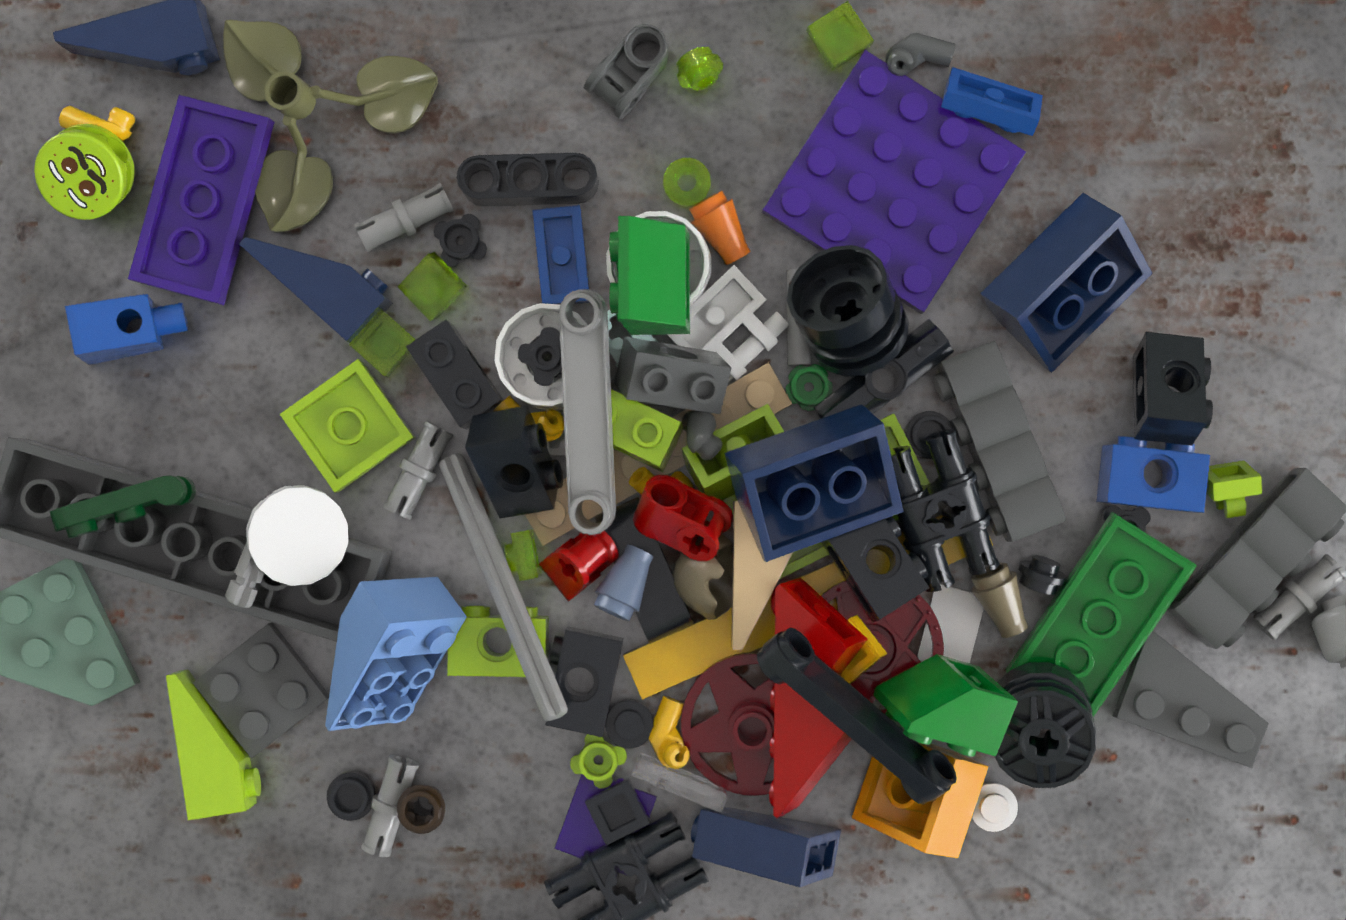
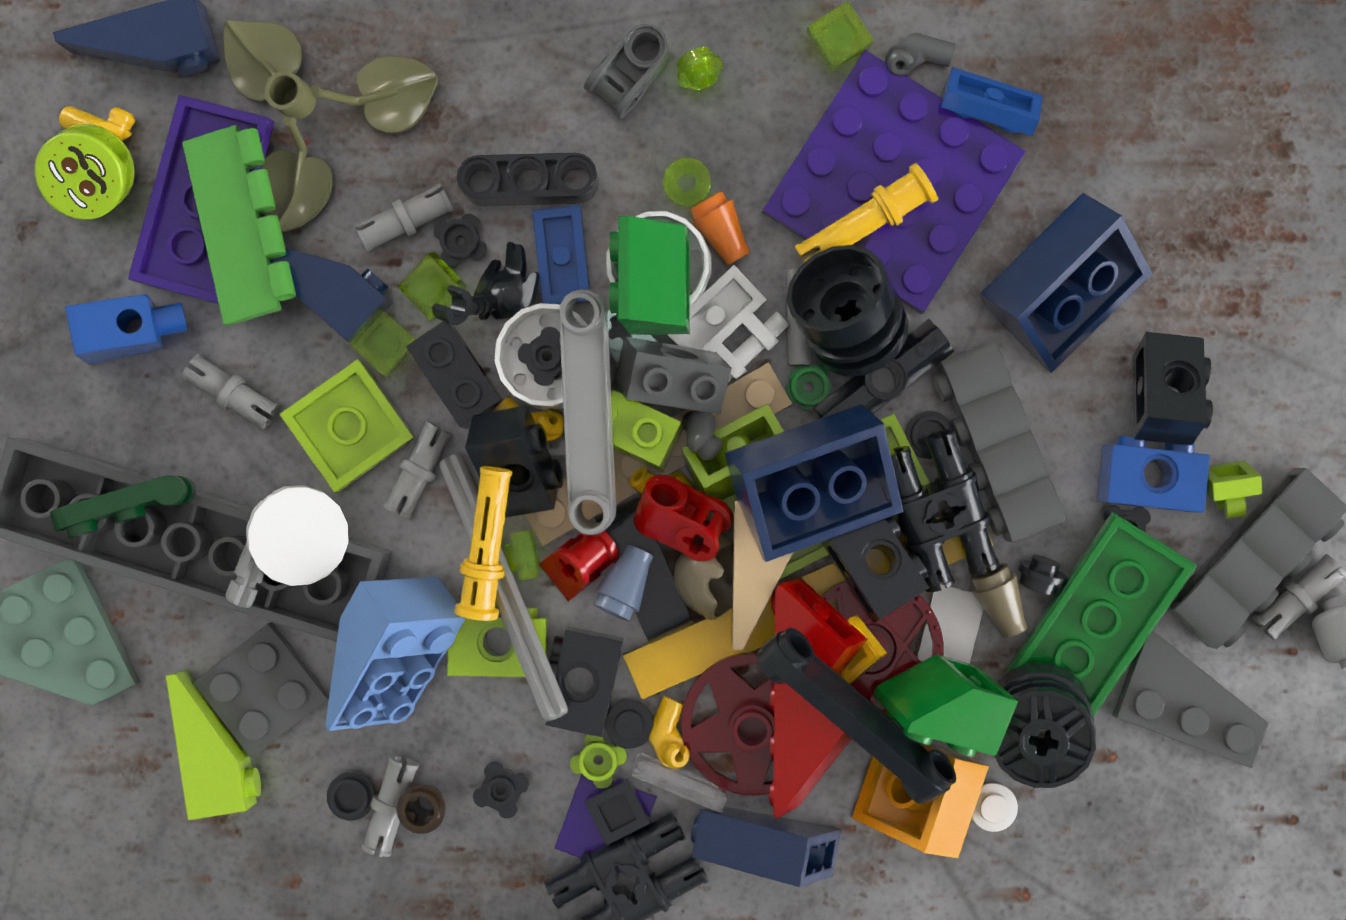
(230, 392): none -> light grey pin
(233, 232): none -> bright green windscreen
(483, 566): none -> yellow pin
(497, 293): none -> black piece
(498, 776): none -> black plate
(886, 206): none -> yellow pin

